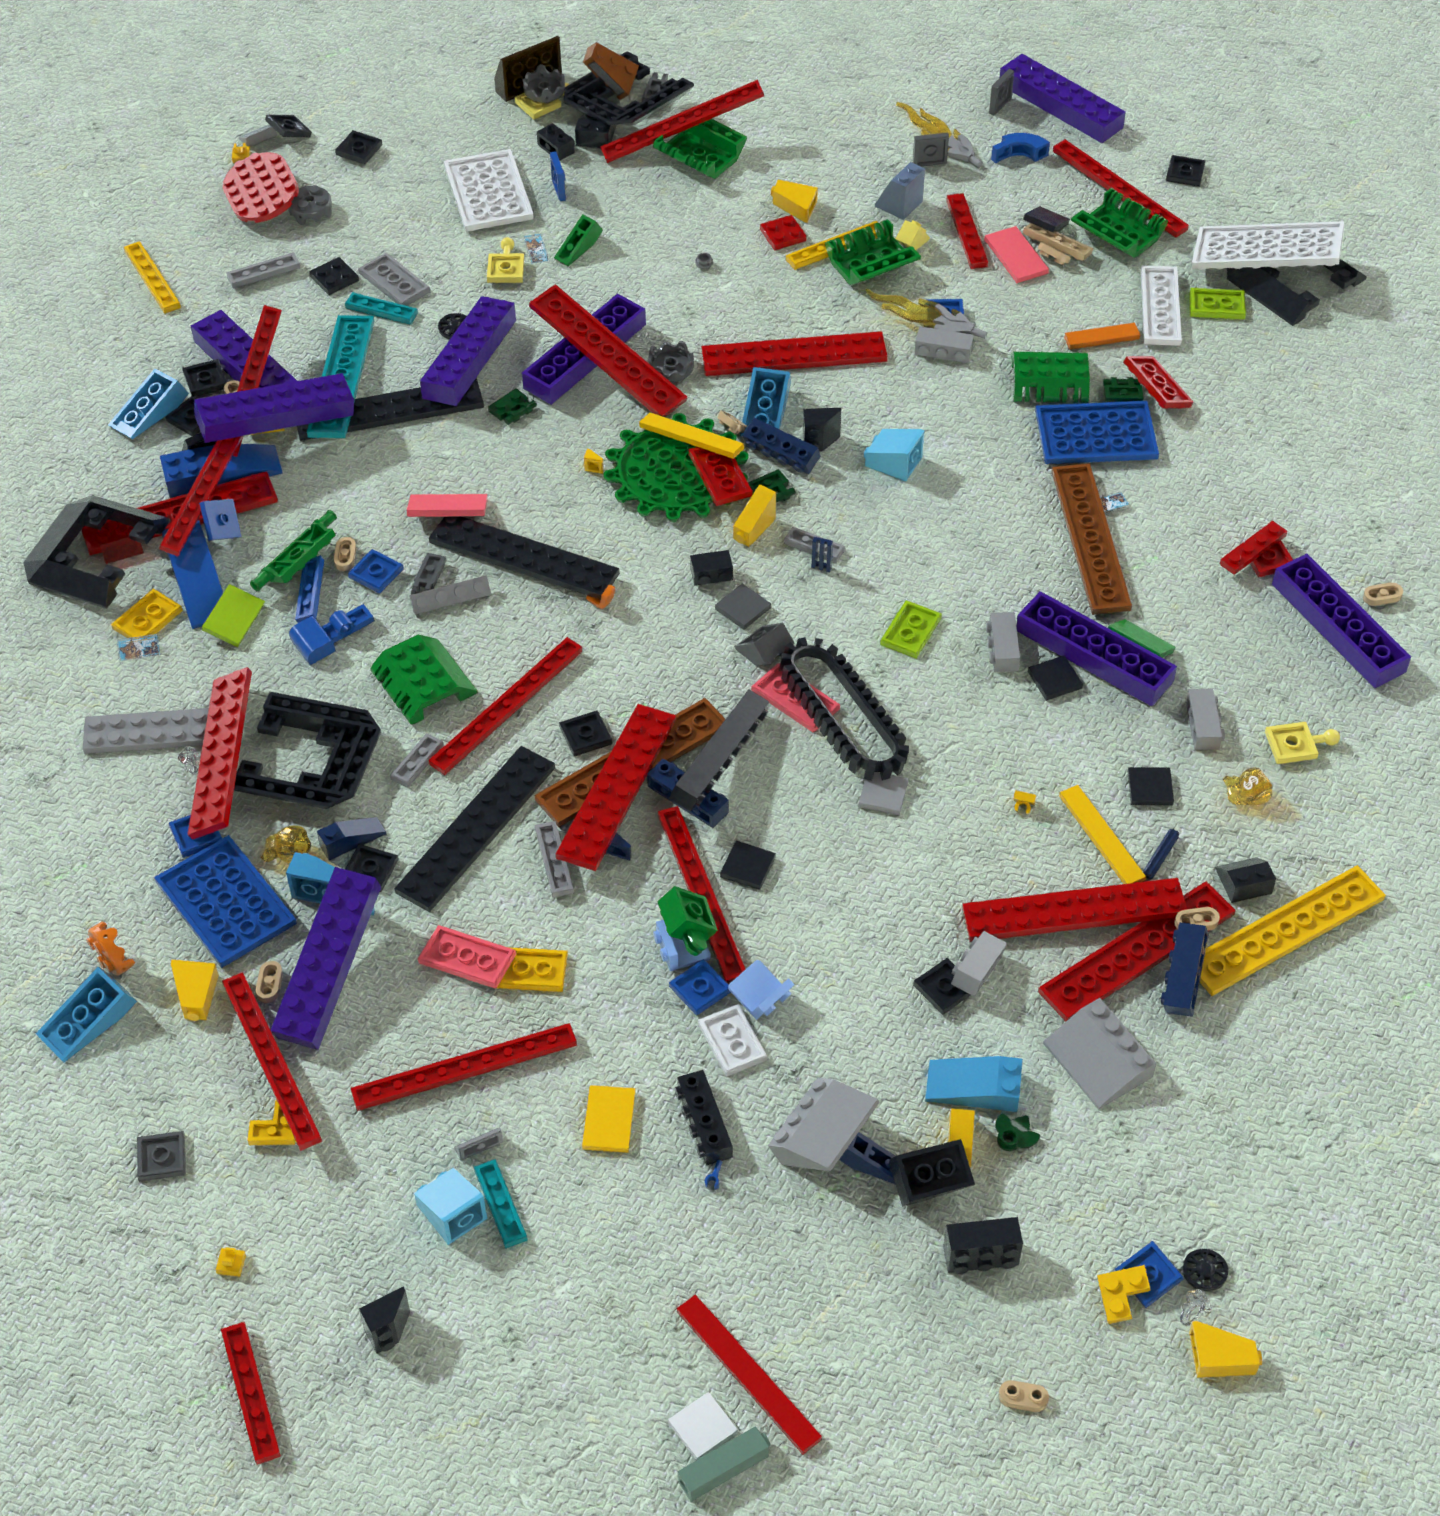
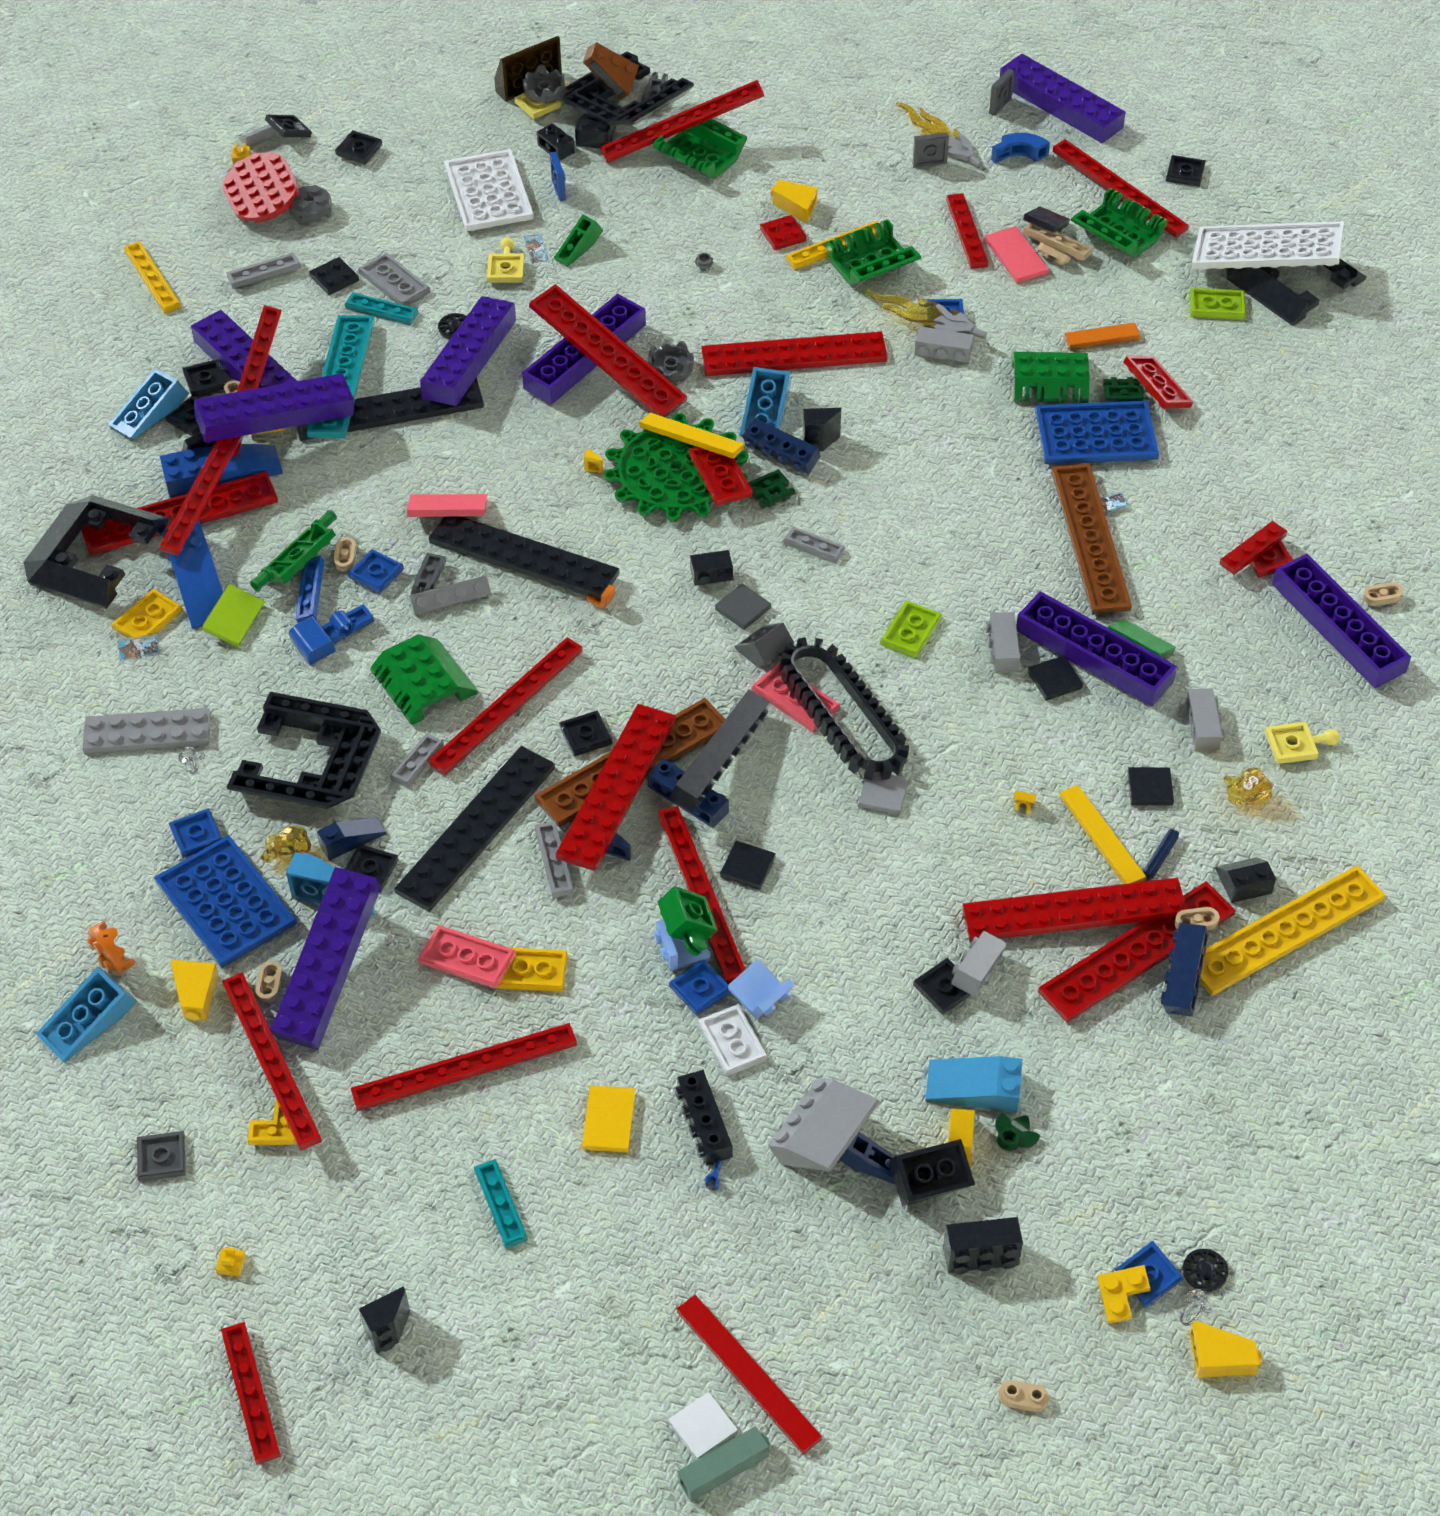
(120, 549): clear red plate -> none
(220, 519): plate -> none
(220, 753): red plate -> none
(451, 1205): medium azure slope -> none
(479, 1144): light grey slope -> none
(512, 407): dark green plate -> none
(732, 422): tan plate -> none
(756, 516): yellow slope -> none
(820, 563): dark blue tile -> none
(895, 452): medium azure slope -> none
(903, 192): sand blue slope -> none
(912, 235): light yellow slope -> none
(1100, 1054): light grey slope -> none
(1160, 305): white plate -> none

